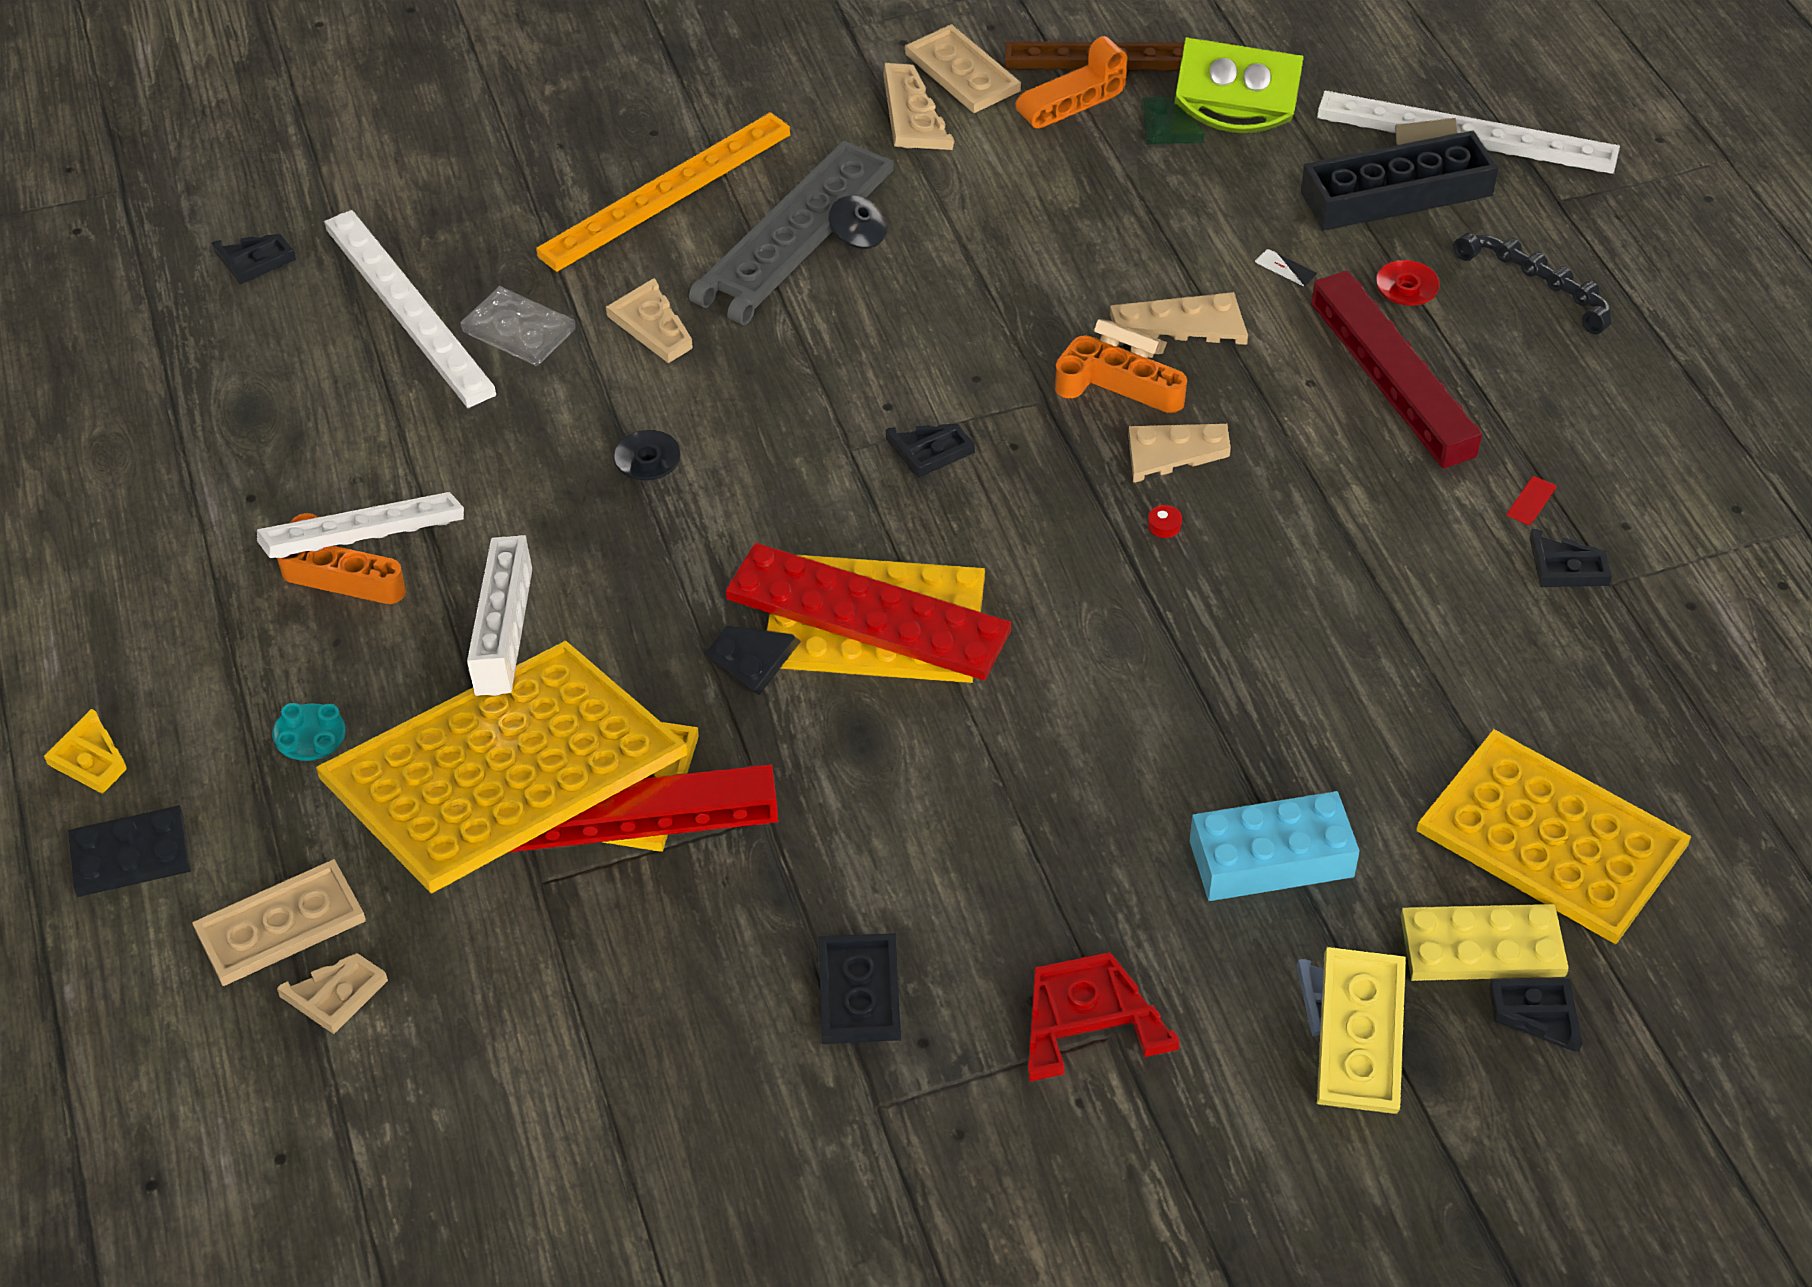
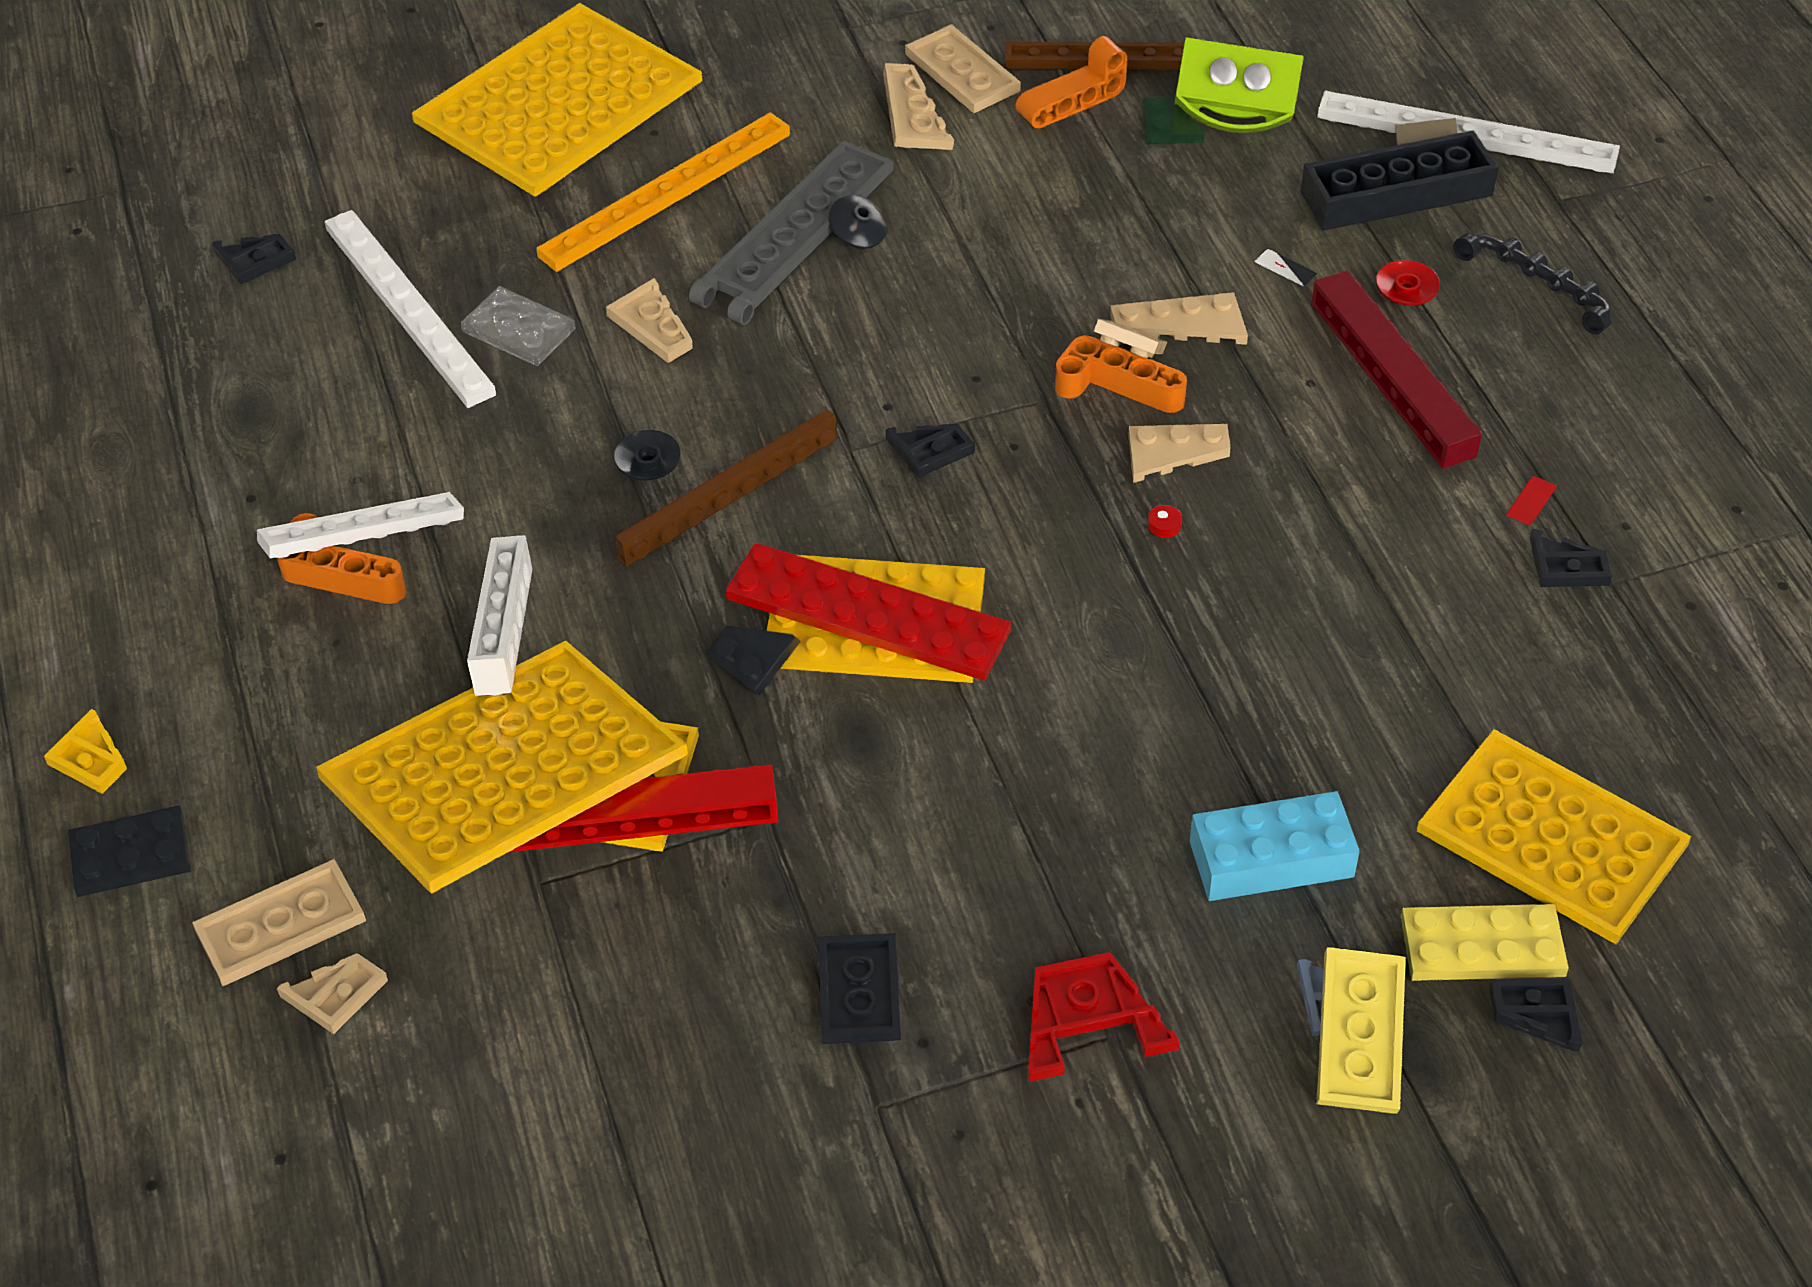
(308, 731): teal dish -> none
(557, 98): none -> yellow plate
(725, 488): none -> reddish brown plate

